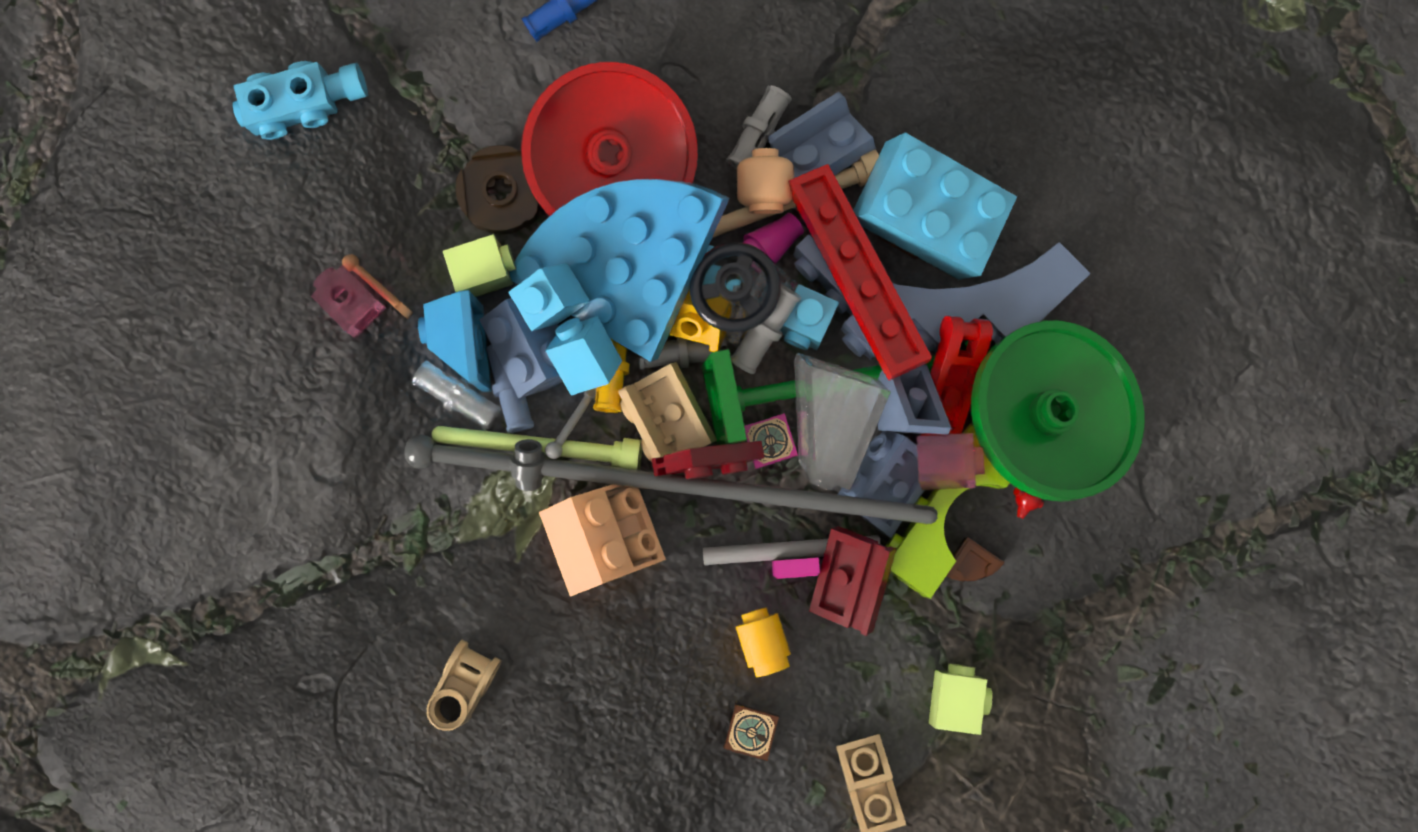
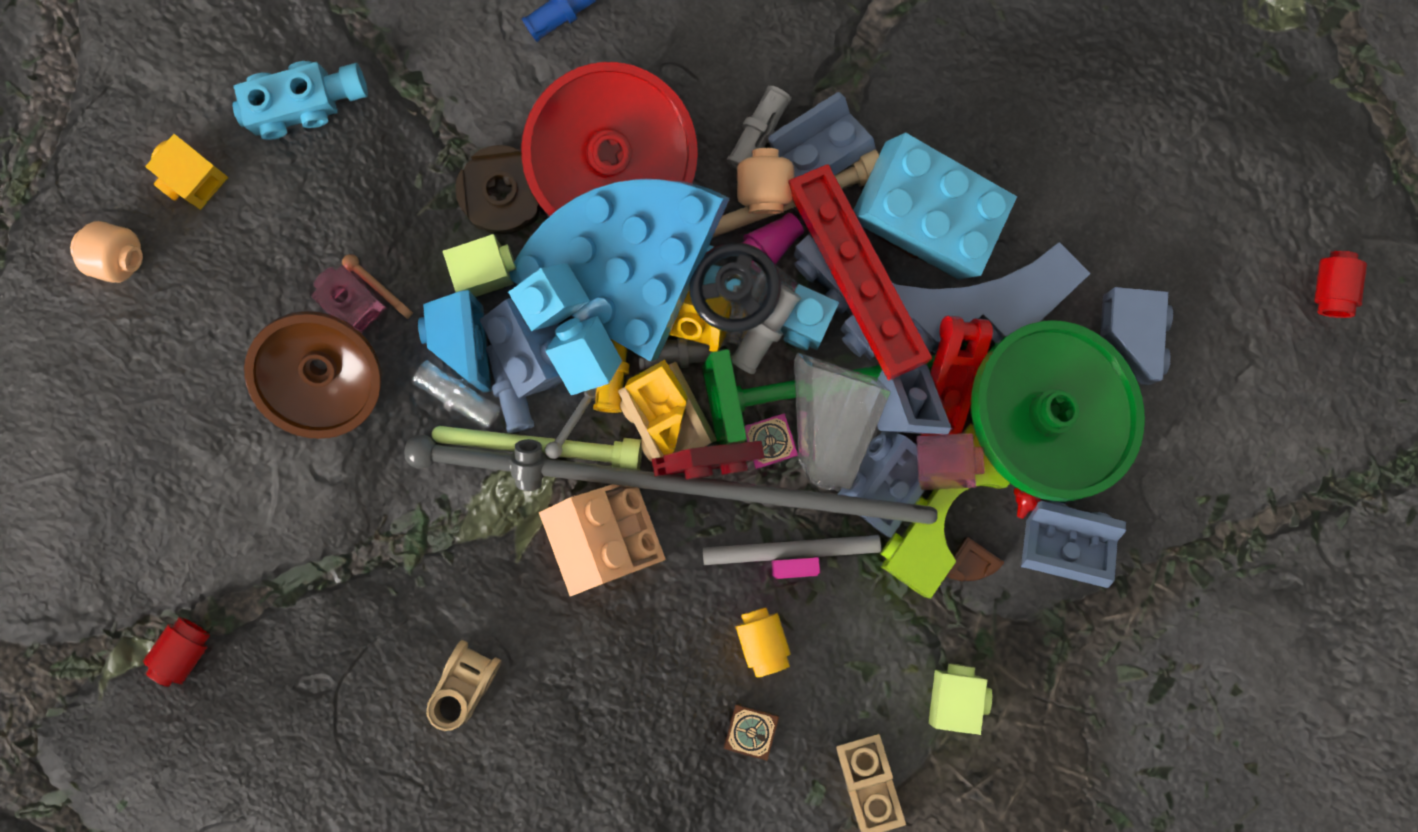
(106, 251): none -> light nougat head
(176, 652): none -> red brick
(184, 172): none -> yellow brick
(299, 394): none -> reddish brown dish
(662, 403): none -> yellow slope
(852, 580): dark red plate -> none
(1072, 543): none -> sand blue bracket
(1137, 327): none -> sand blue slope
(1340, 284): none -> red brick

